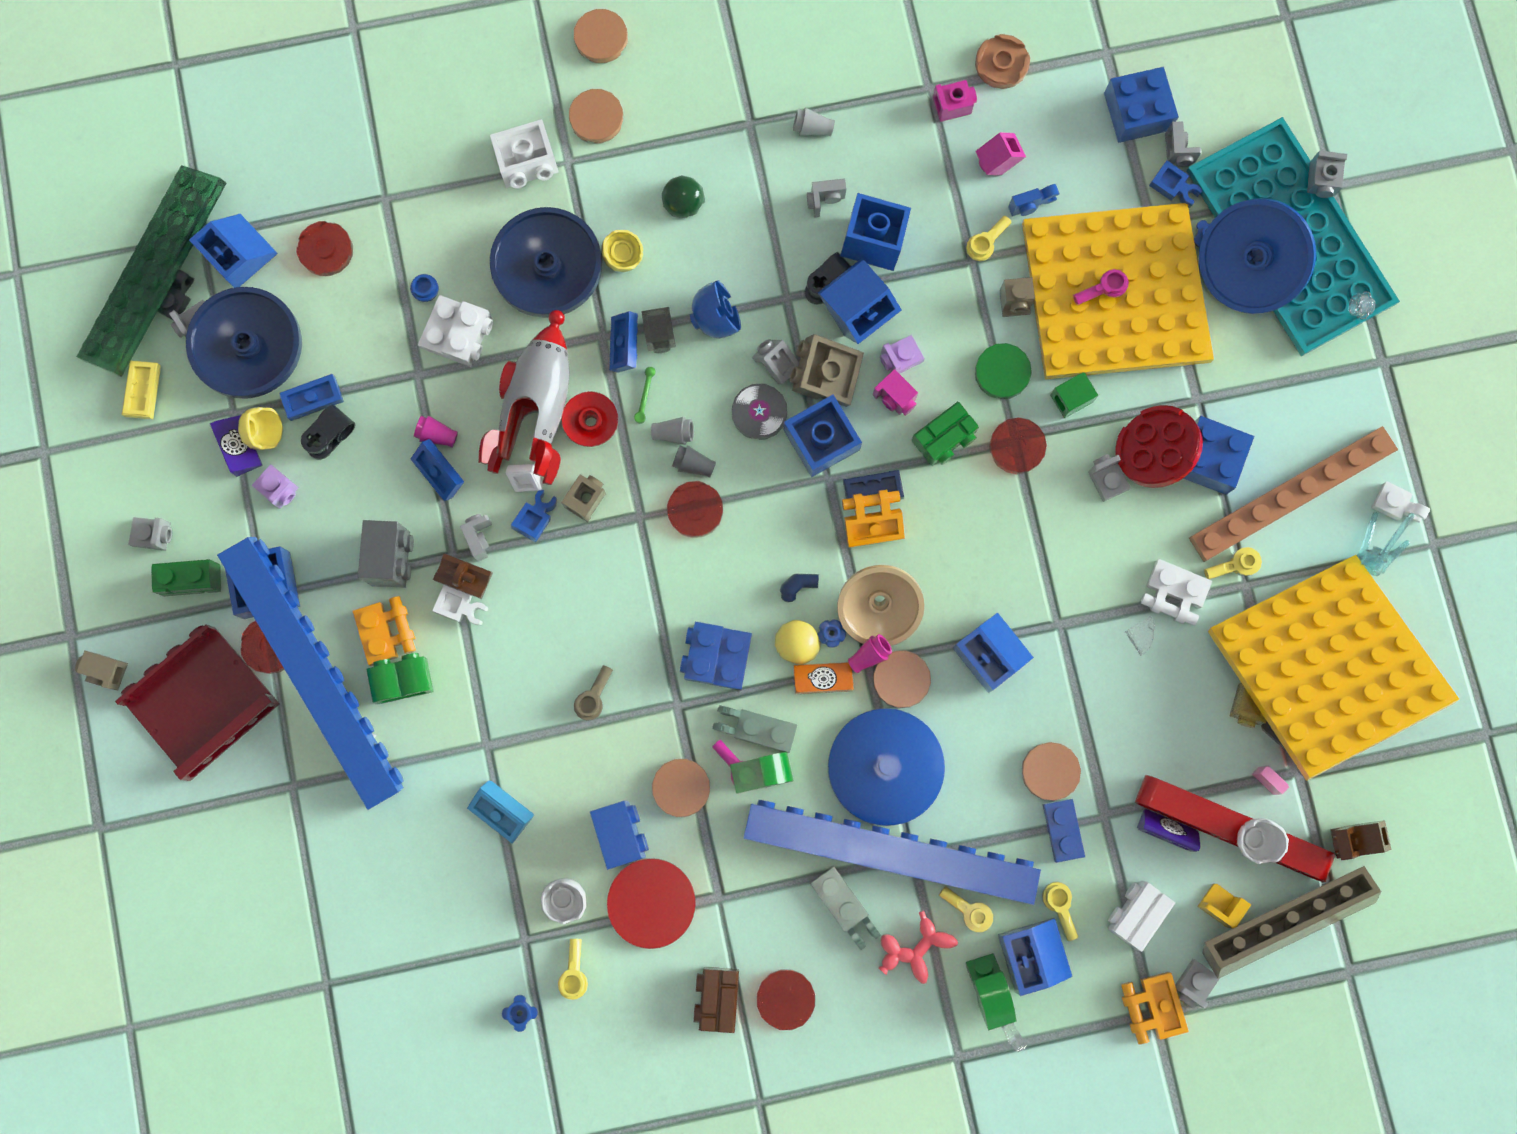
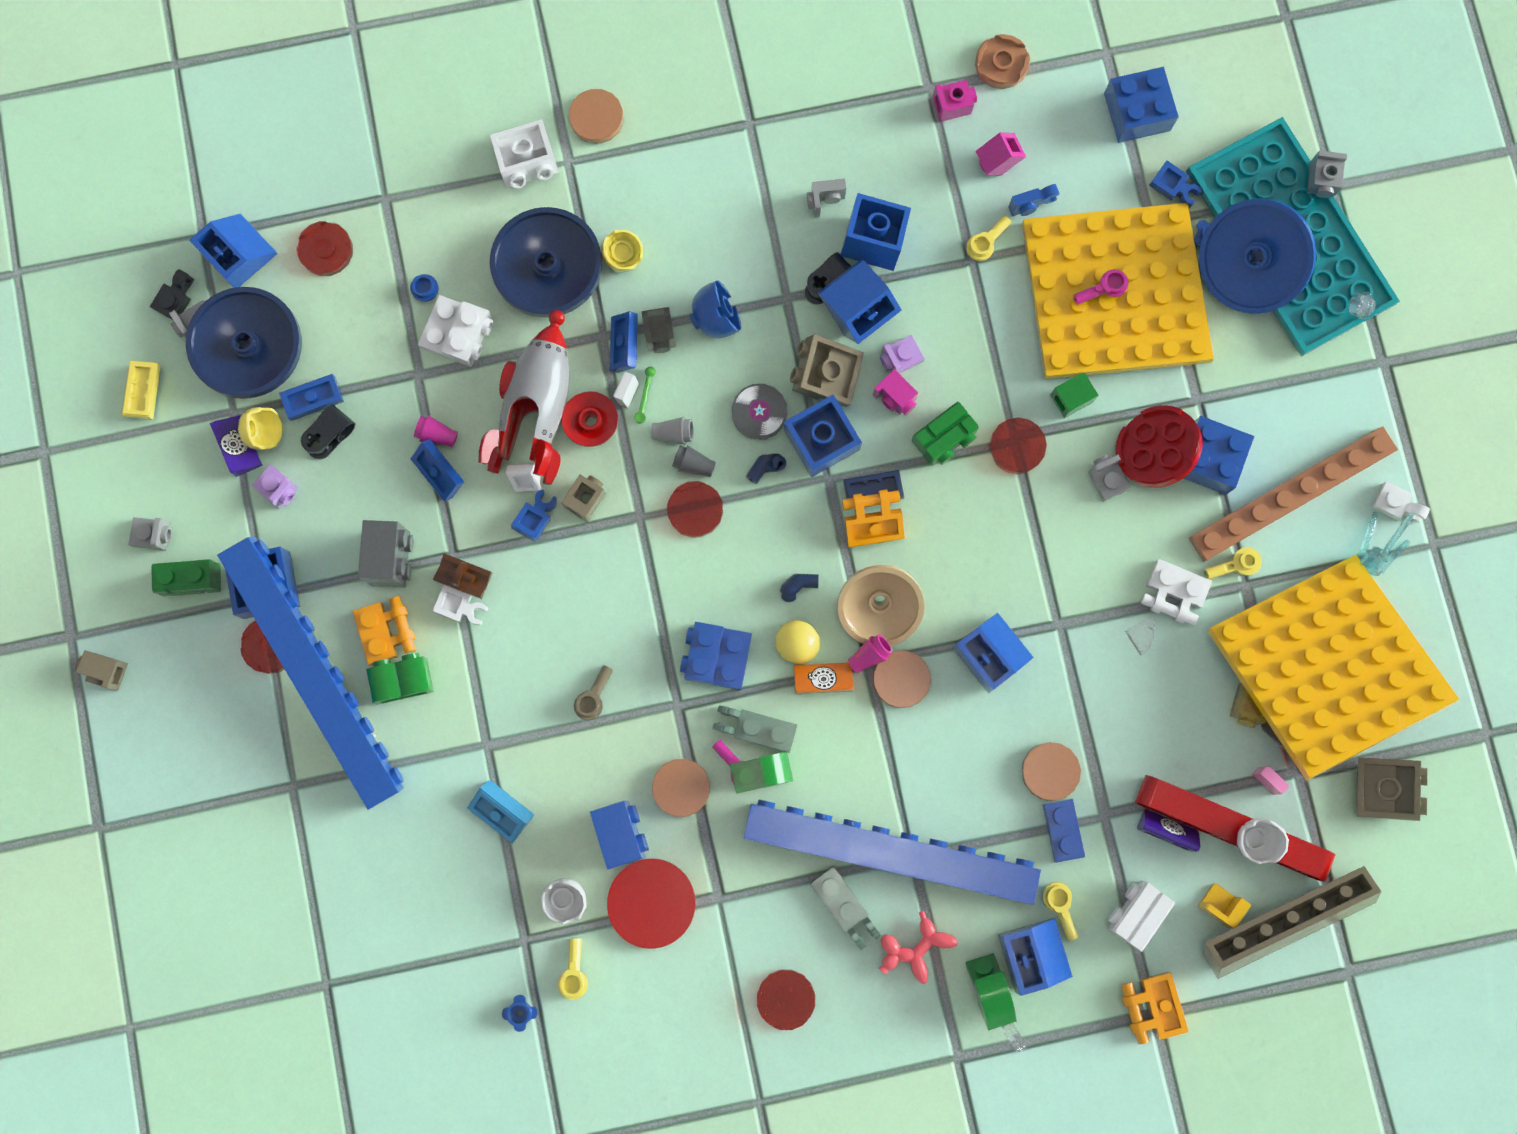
(151, 270): clear green plate -> none
(198, 701): dark red panel -> none
(476, 541): light grey bracket -> none
(600, 35): nougat tile -> none
(626, 389): none -> white tile
(682, 196): dark green hair -> none
(718, 999): reddish brown brick -> none
(765, 464): none -> dark blue arm
(777, 359): light grey bracket -> none
(811, 123): light grey cone -> none
(839, 633): blue plate -> none
(886, 767): blue dish -> none
(976, 915): light yellow plate -> none
(1003, 371): green tile -> none
(1017, 296): dark tan brick -> none
(1176, 146): light grey bracket -> none
(1196, 984): light grey bracket -> none
(1360, 840): reddish brown brick -> none
(1391, 789): none -> dark tan plate

